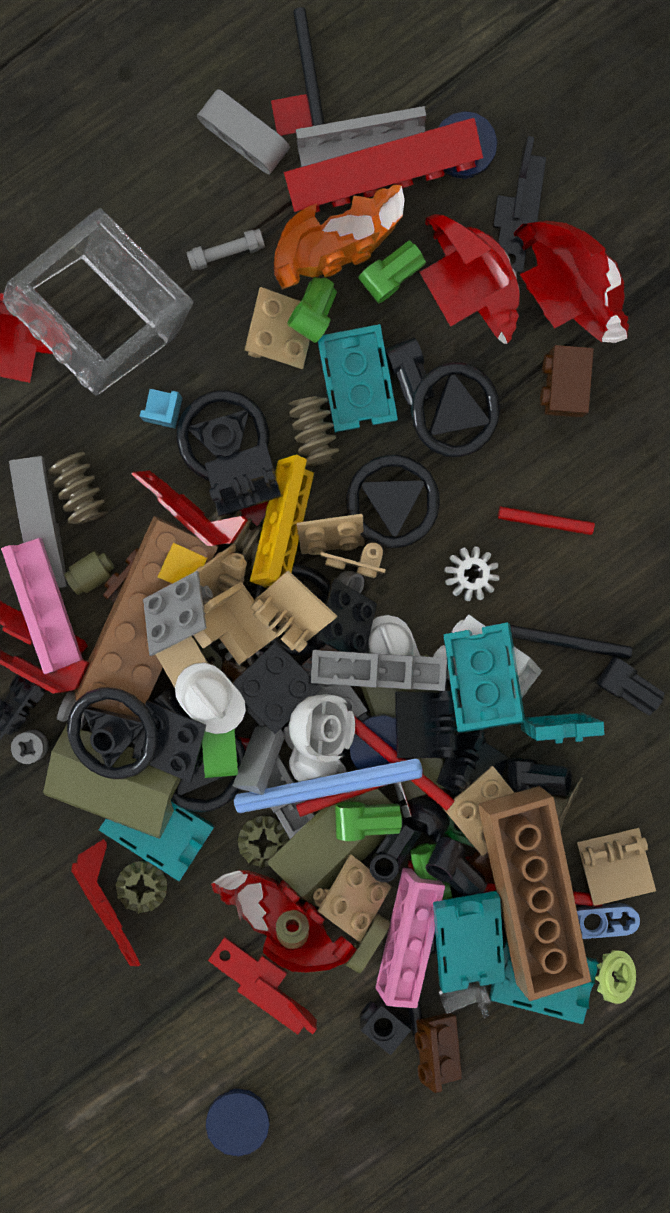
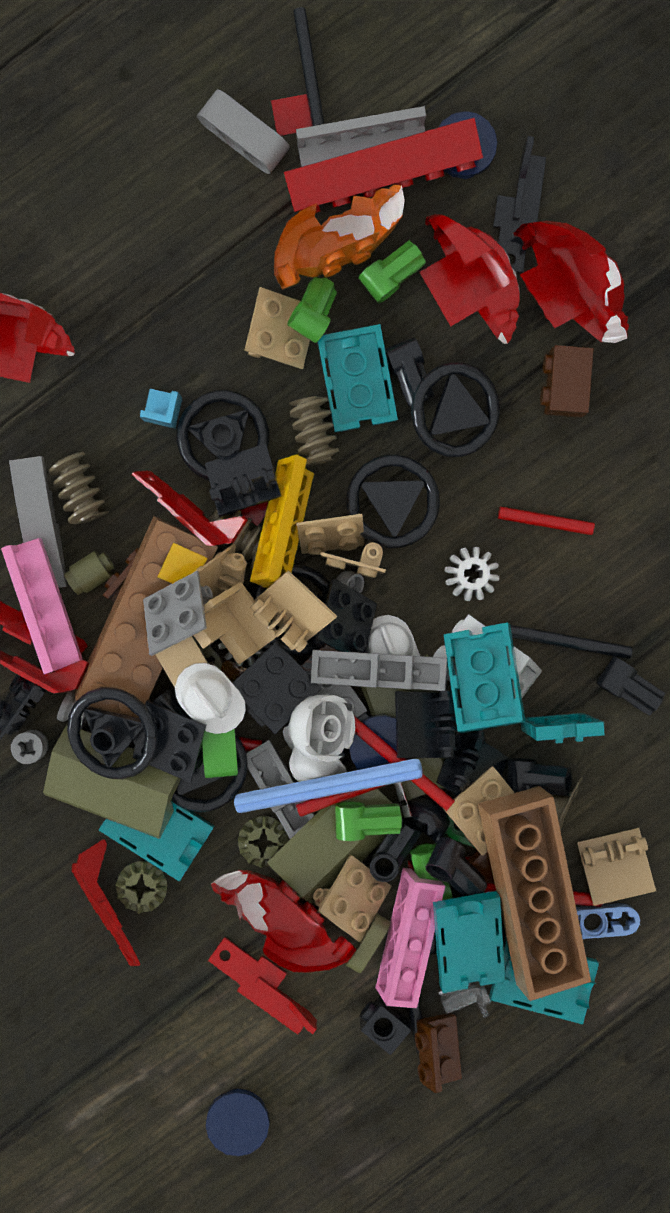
(127, 273): clear windscreen -> none
(252, 241): light grey bar -> none
(259, 760): light grey slope -> none
(295, 939): olive brick -> none
(624, 971): yellowish green gear -> none

